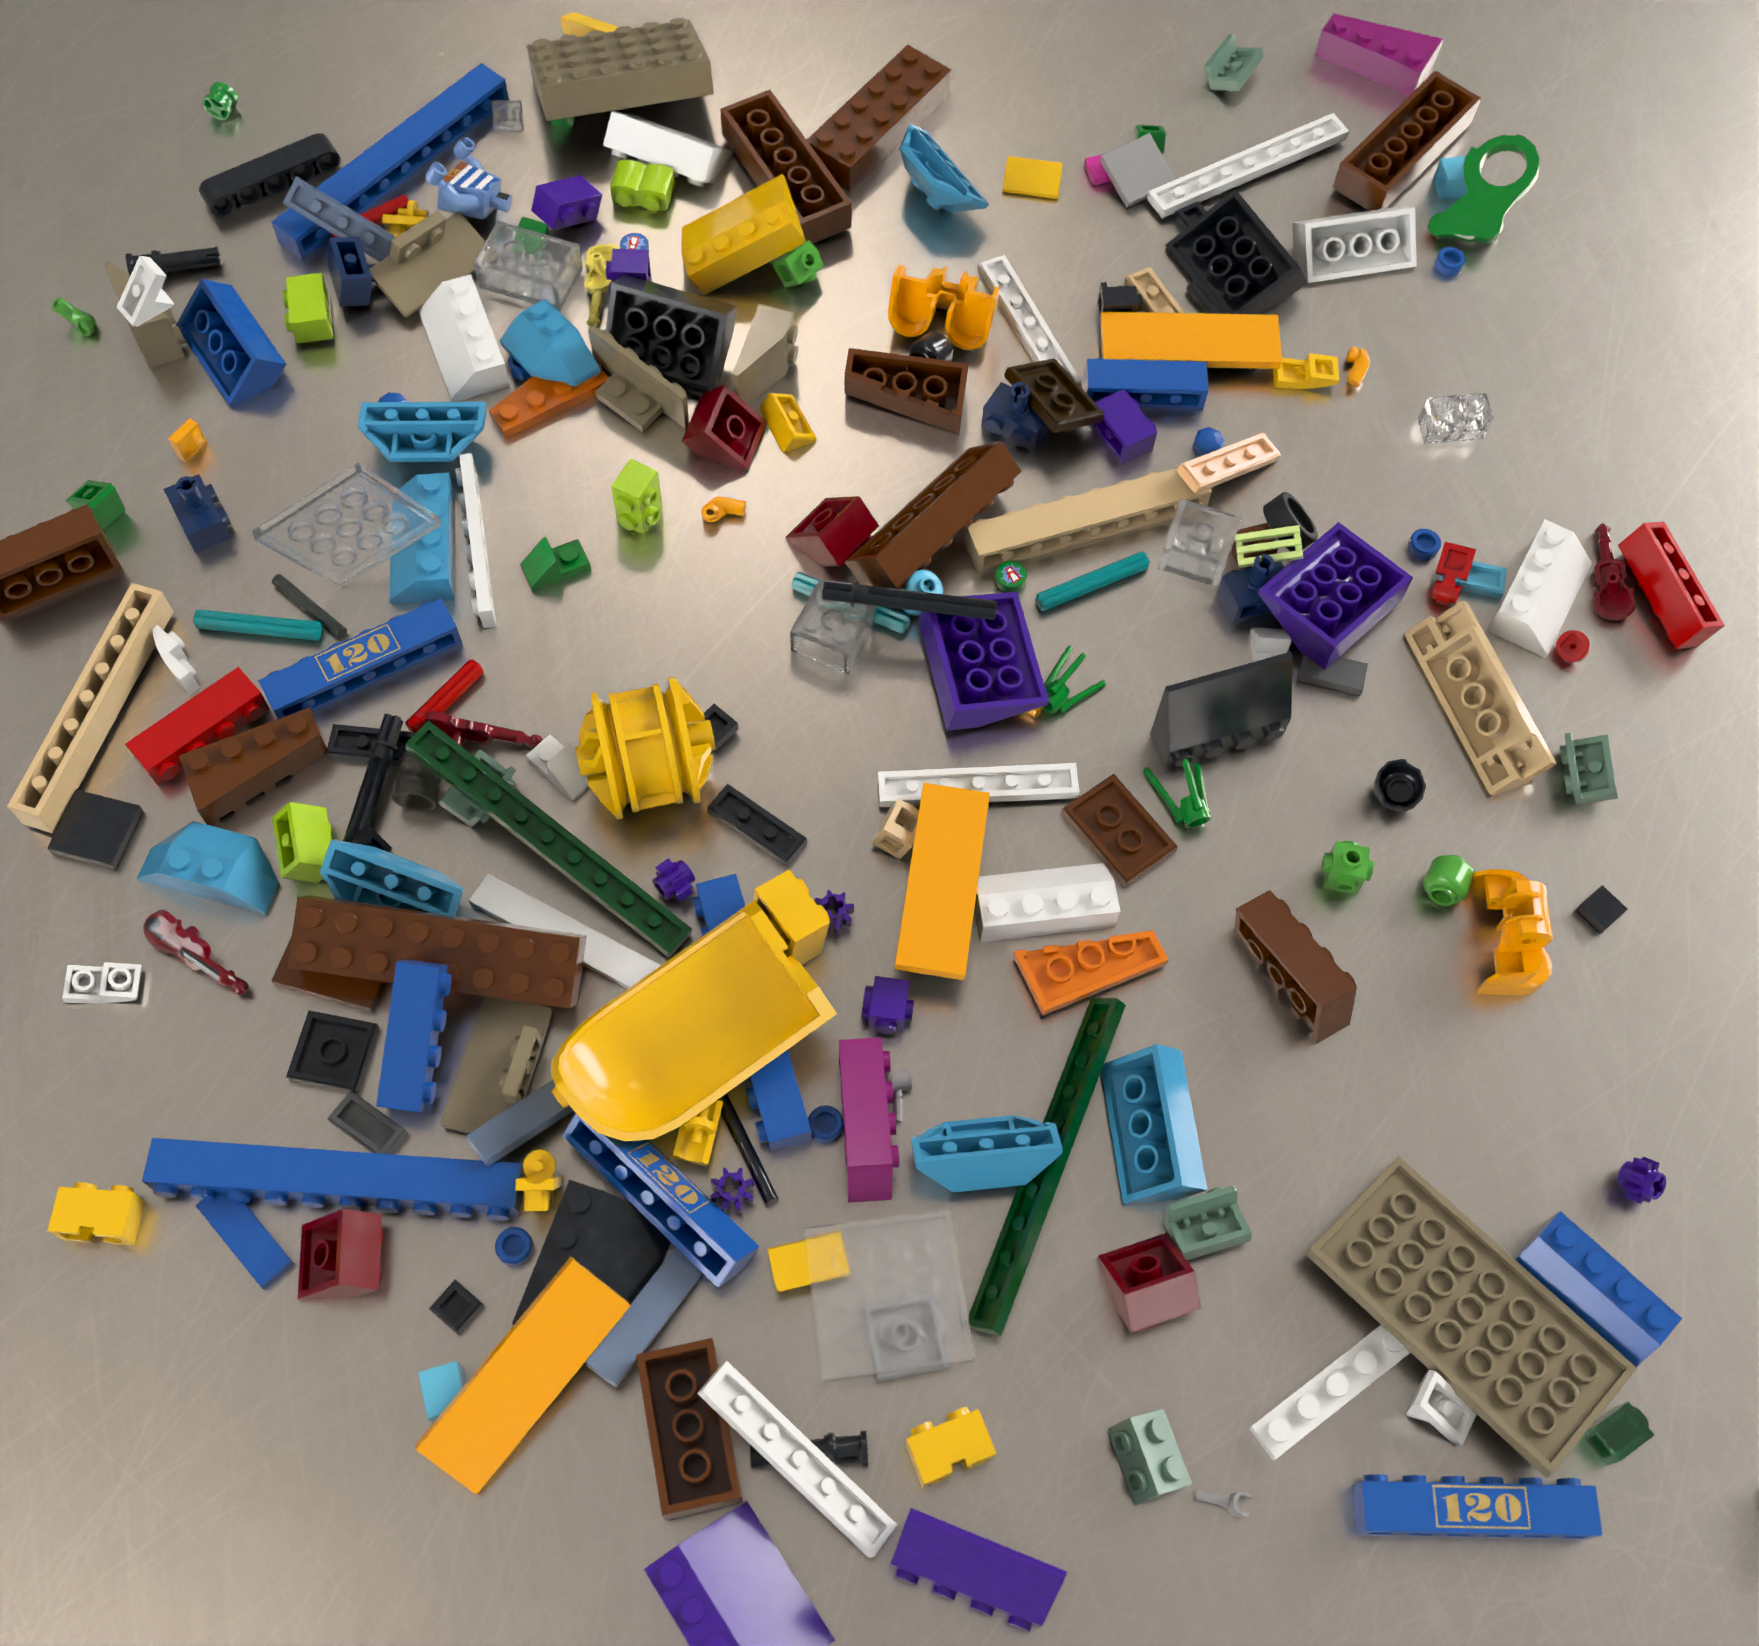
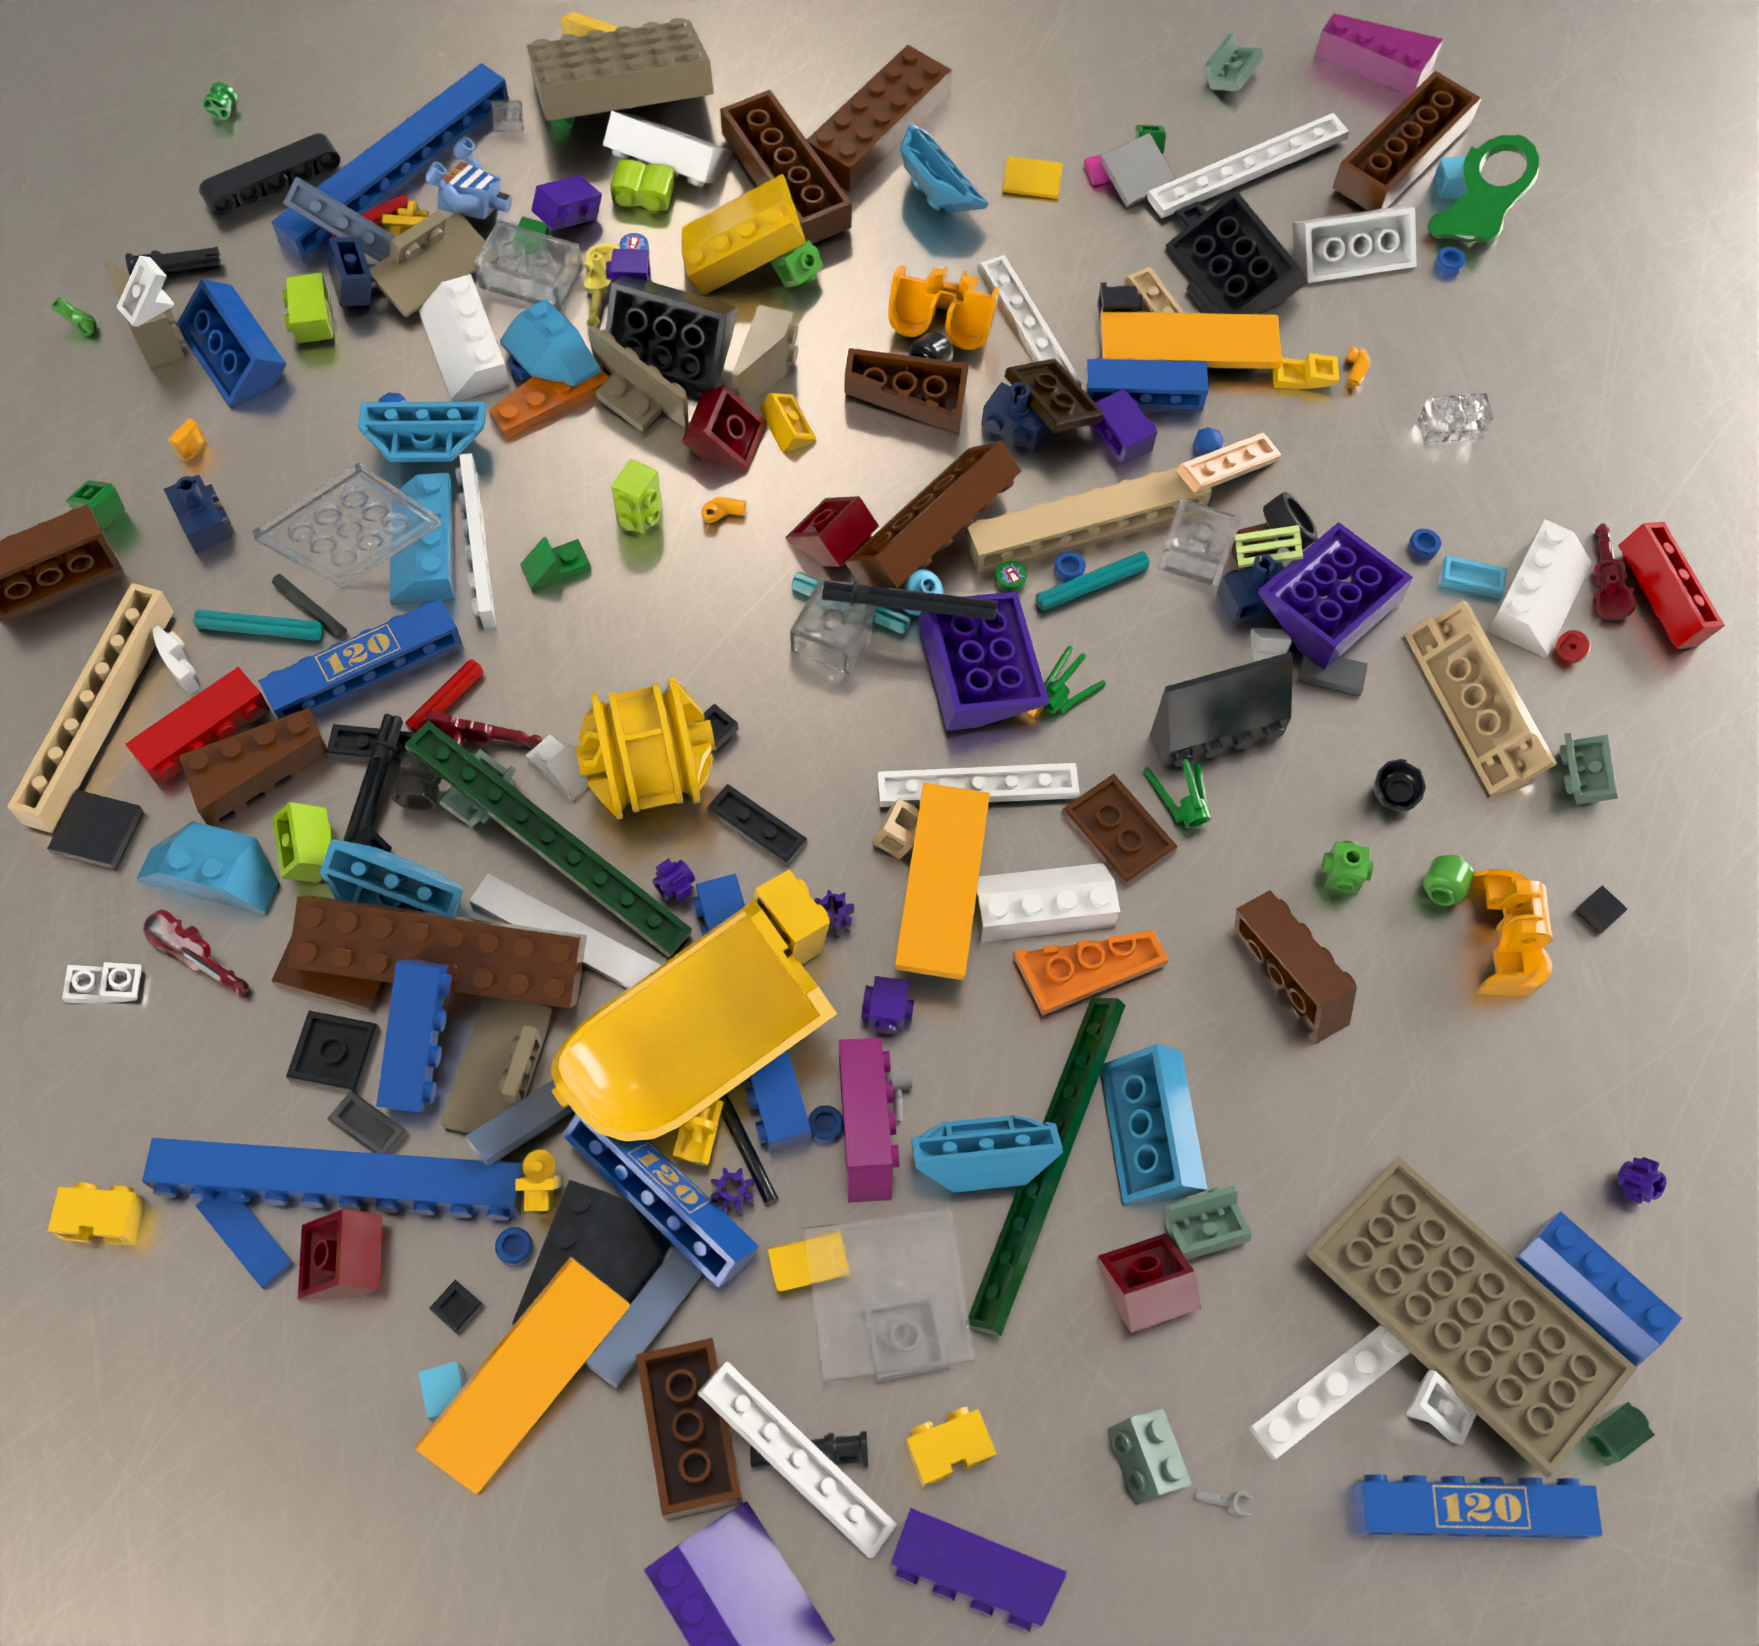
(1069, 566): none -> blue tile
(1454, 564): red plate -> none

